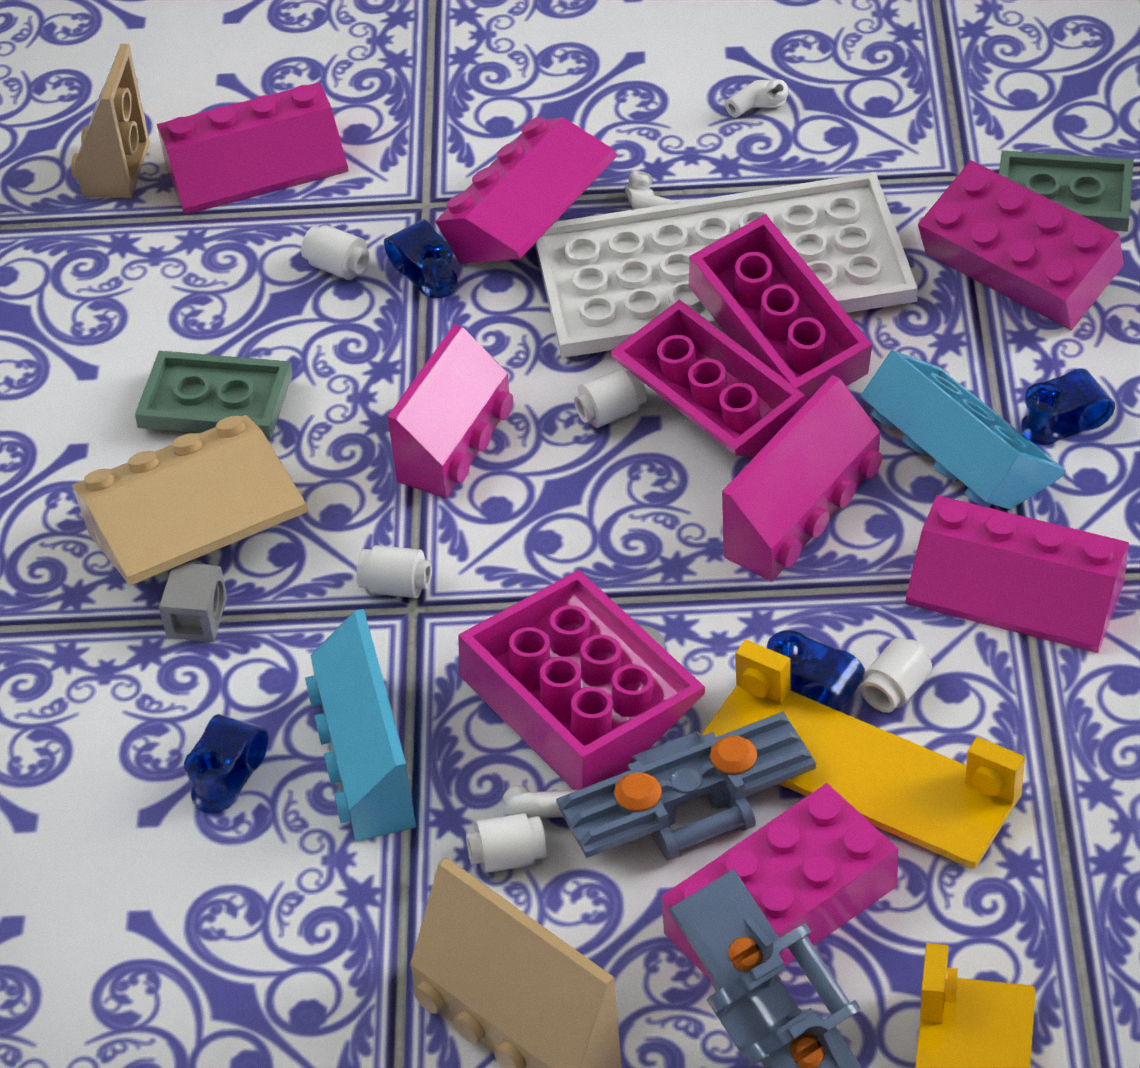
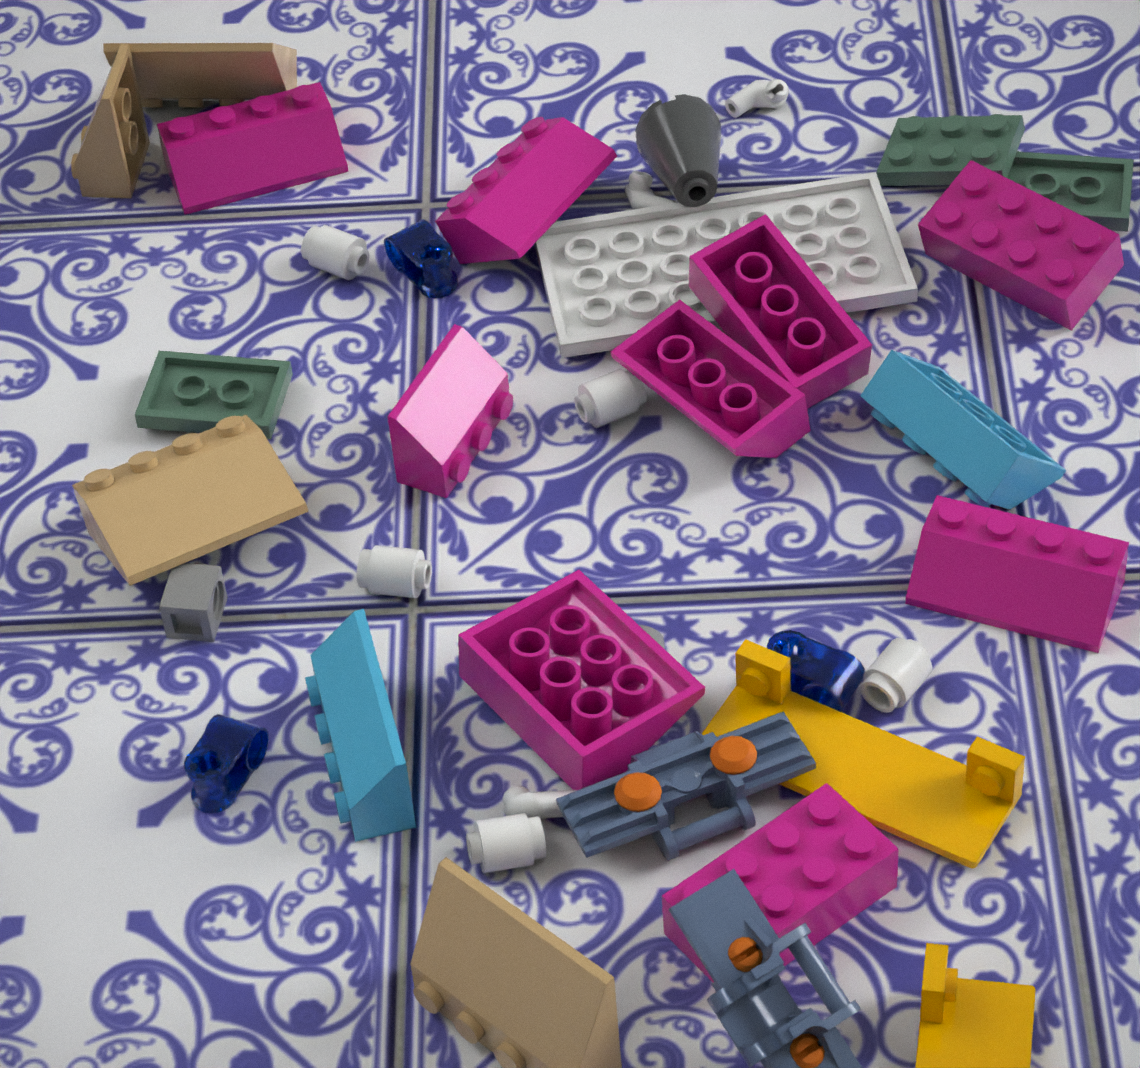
(208, 71): none -> tan slope
(682, 147): none -> dark grey cone
(799, 481): dark pink slope -> none
(940, 147): none -> sand green plate
(1068, 405): clear blue piece -> none

